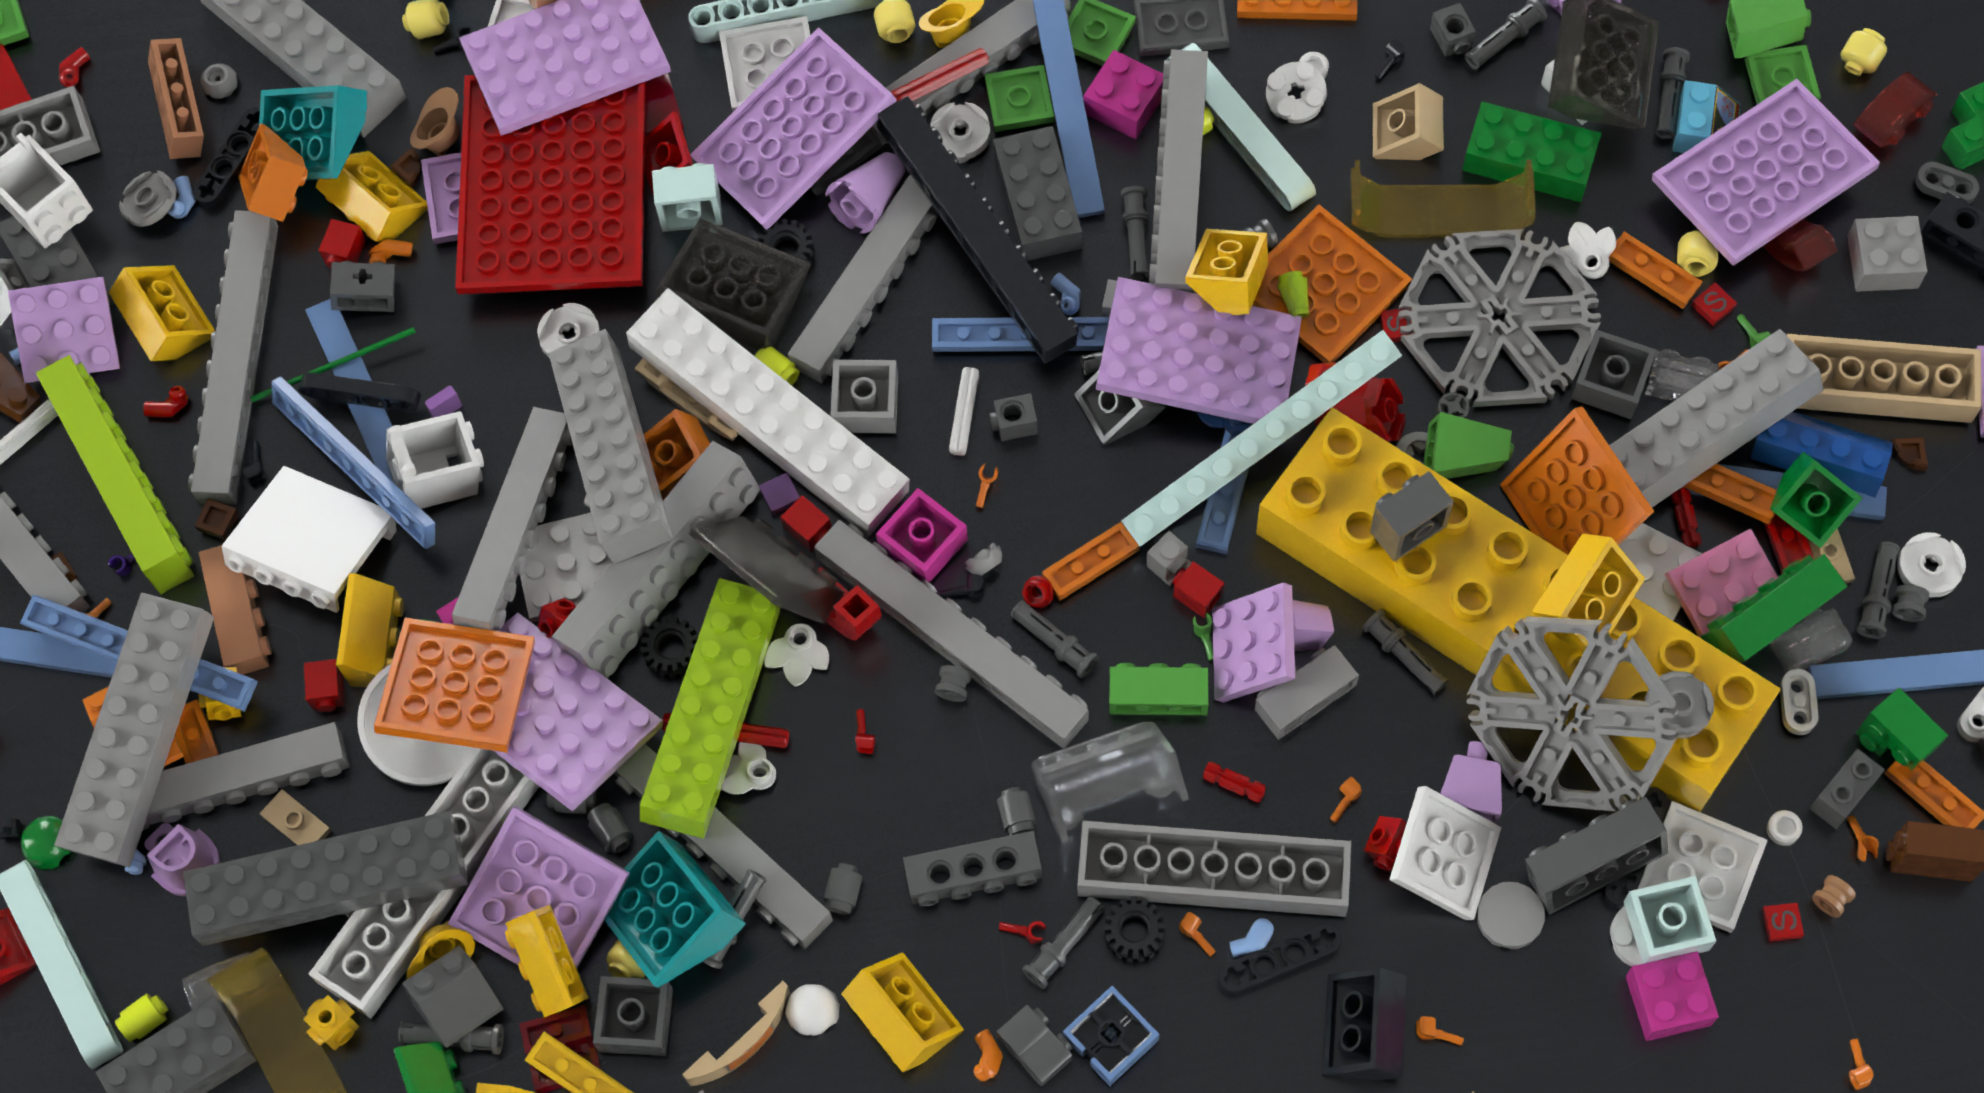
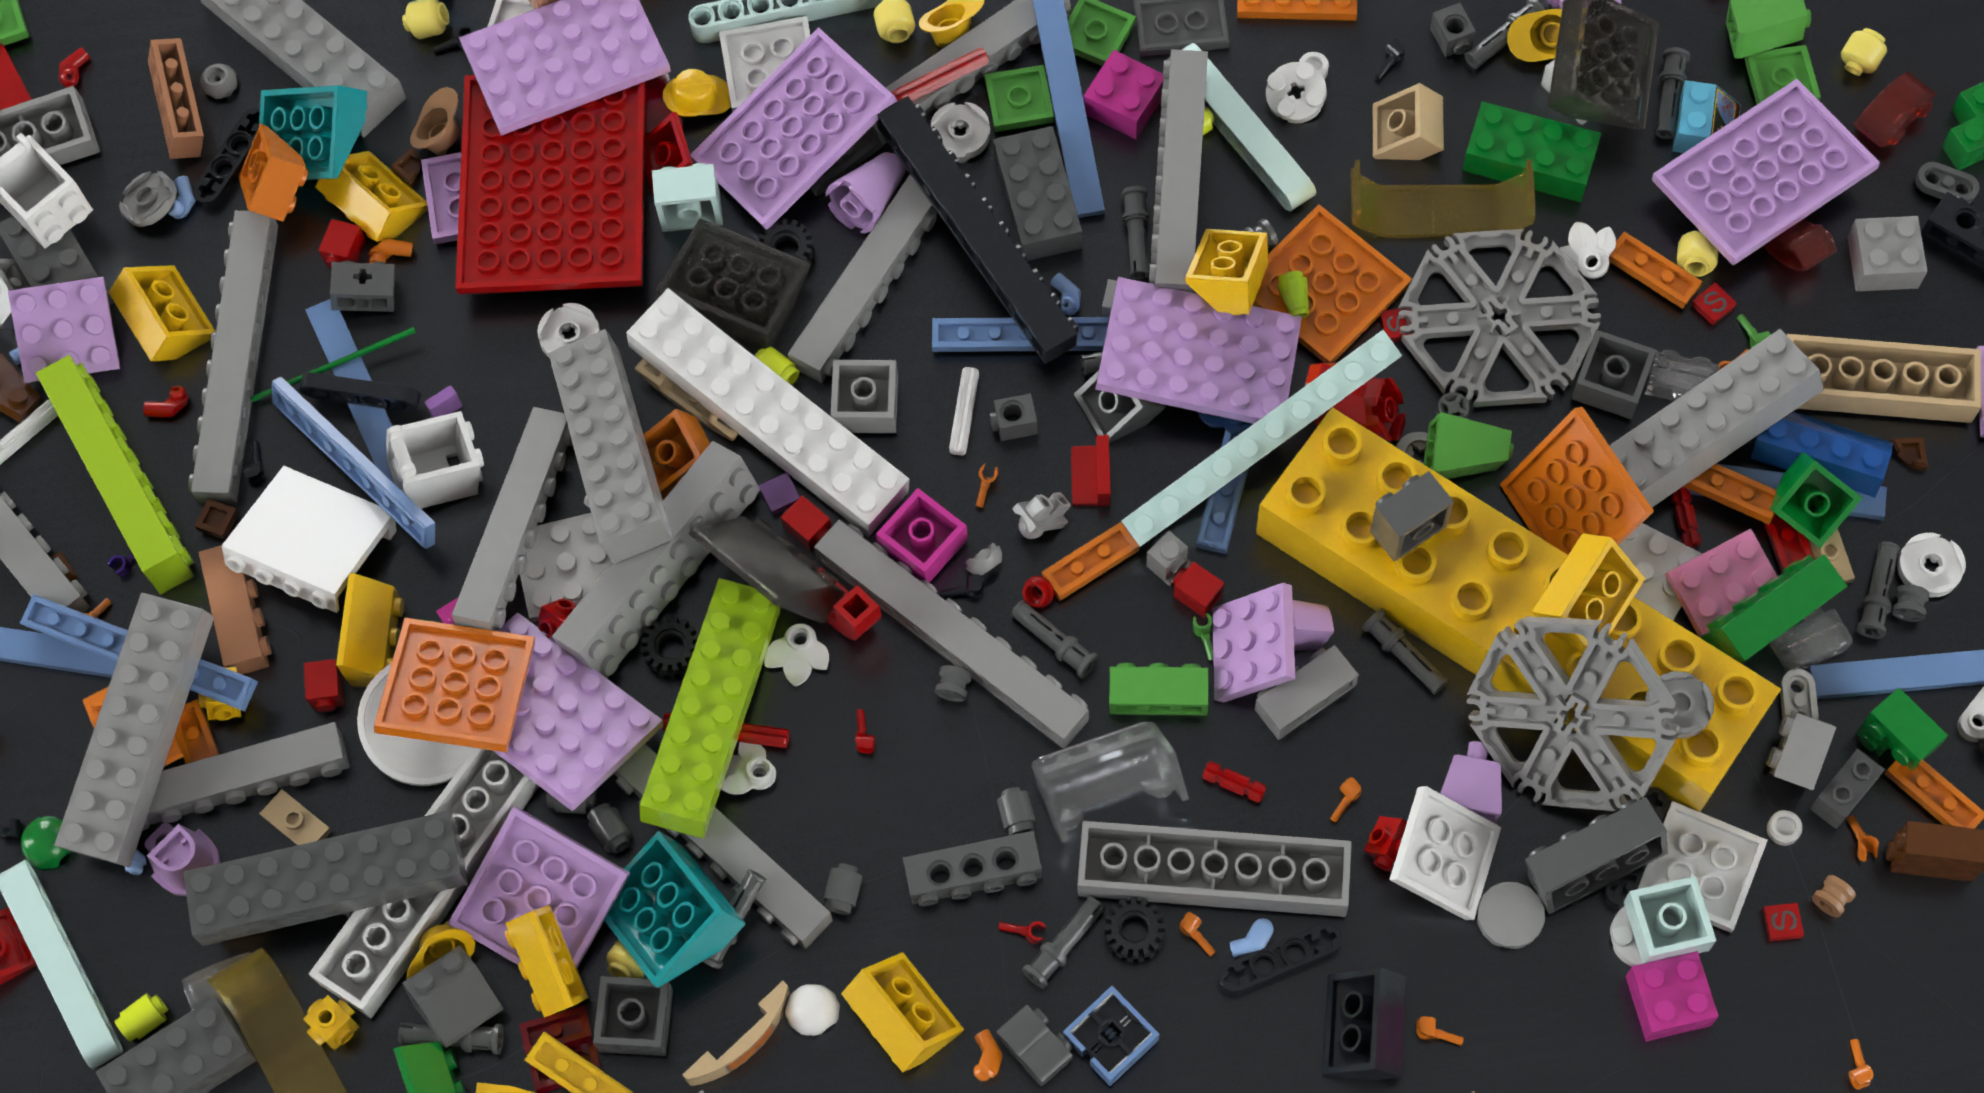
(696, 94): none -> yellow piece
(1042, 514): none -> light grey hips
(1091, 473): none -> red panel
(1535, 35): none -> yellow piece
(1800, 749): none -> light grey brick

